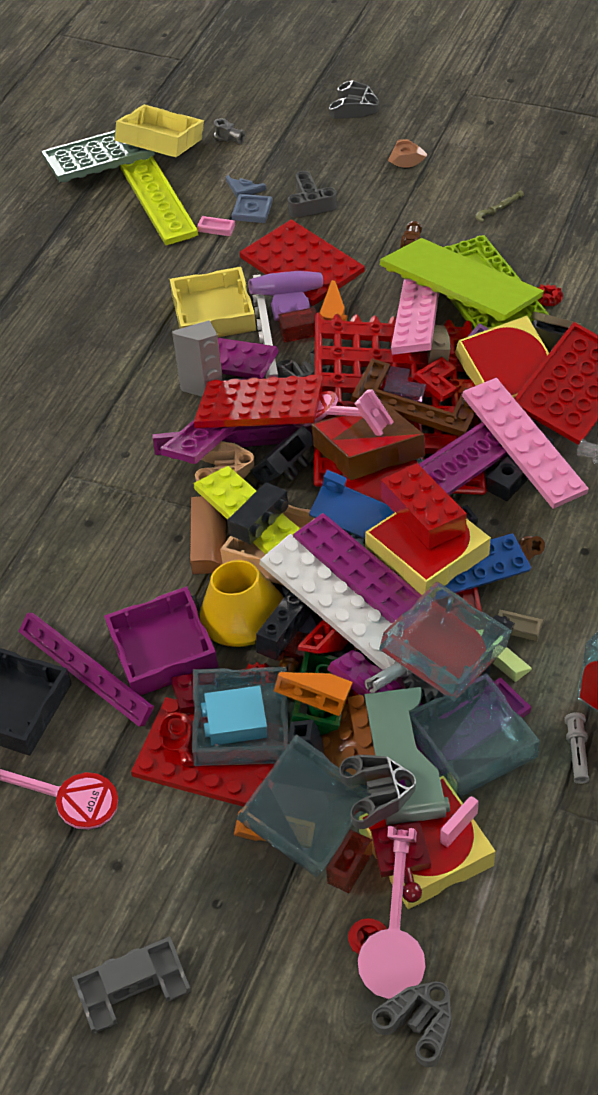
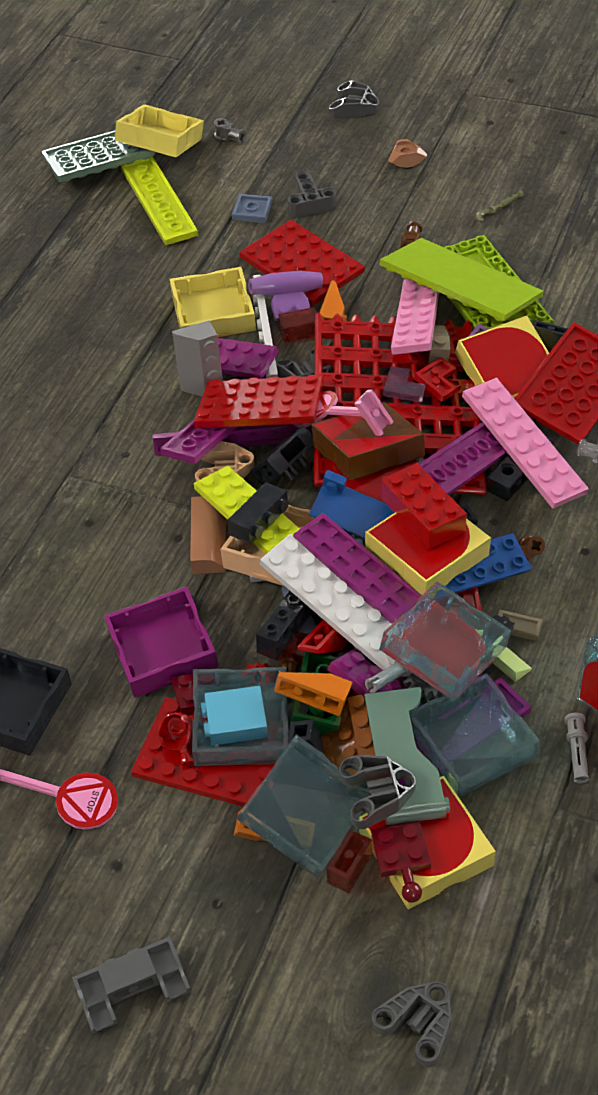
(86, 669): magenta plate -> none
(216, 226): bright pink tile -> none
(237, 603): yellow cone -> none
(244, 186): sand blue tile -> none
(366, 926): red gear -> none
(392, 957): bright pink piece -> none
(454, 423): reddish brown plate -> none
(459, 821): bright pink tile -> none
(550, 300): red gear -> none
(551, 319): dark tan tile -> none

